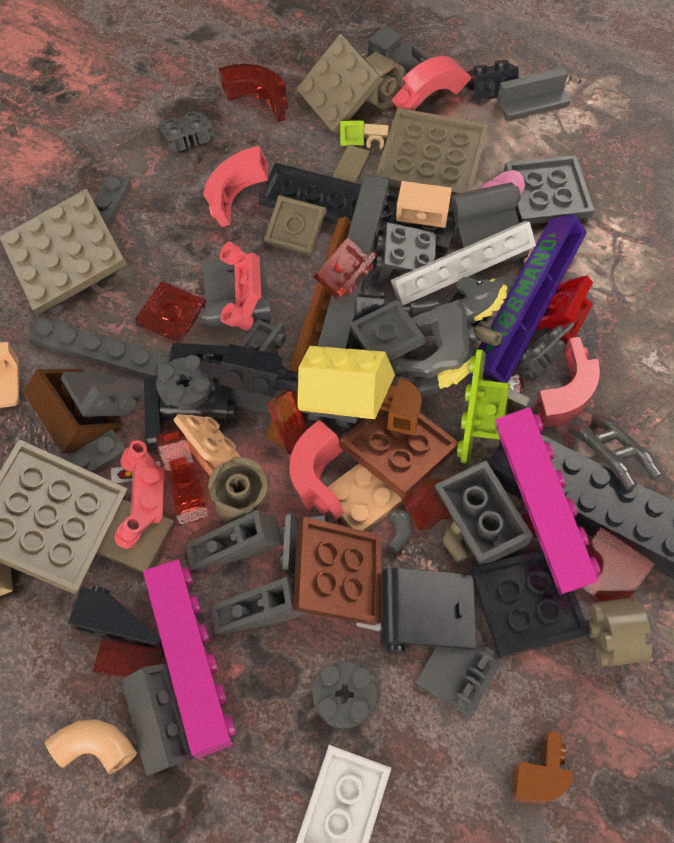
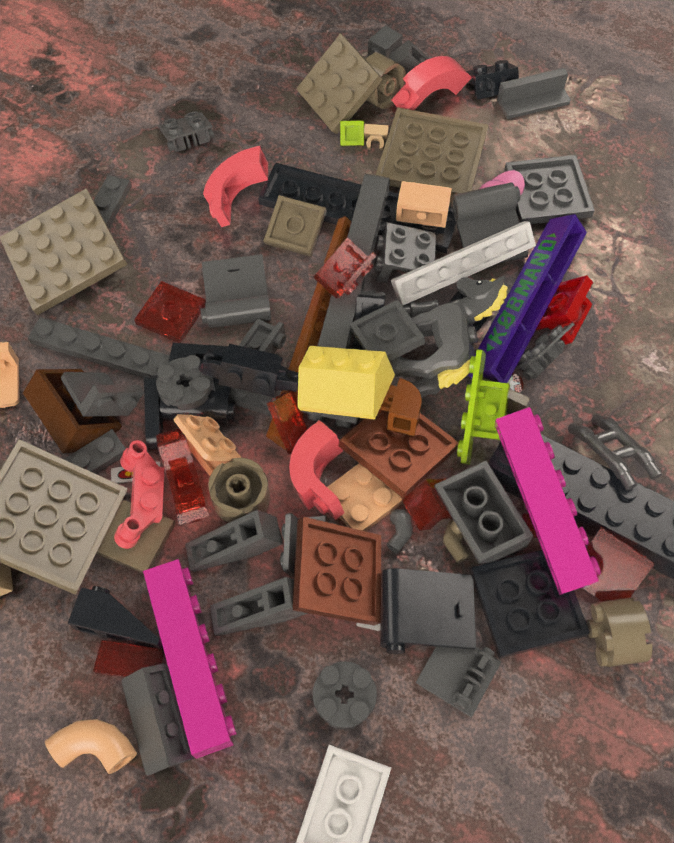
(246, 286): coral plate -> none
(255, 81): clear red arch -> none
(352, 164): dark tan tile -> none
(487, 335): dark tan arm -> none
(545, 781): dark orange brick -> none
(567, 402): coral arch -> none

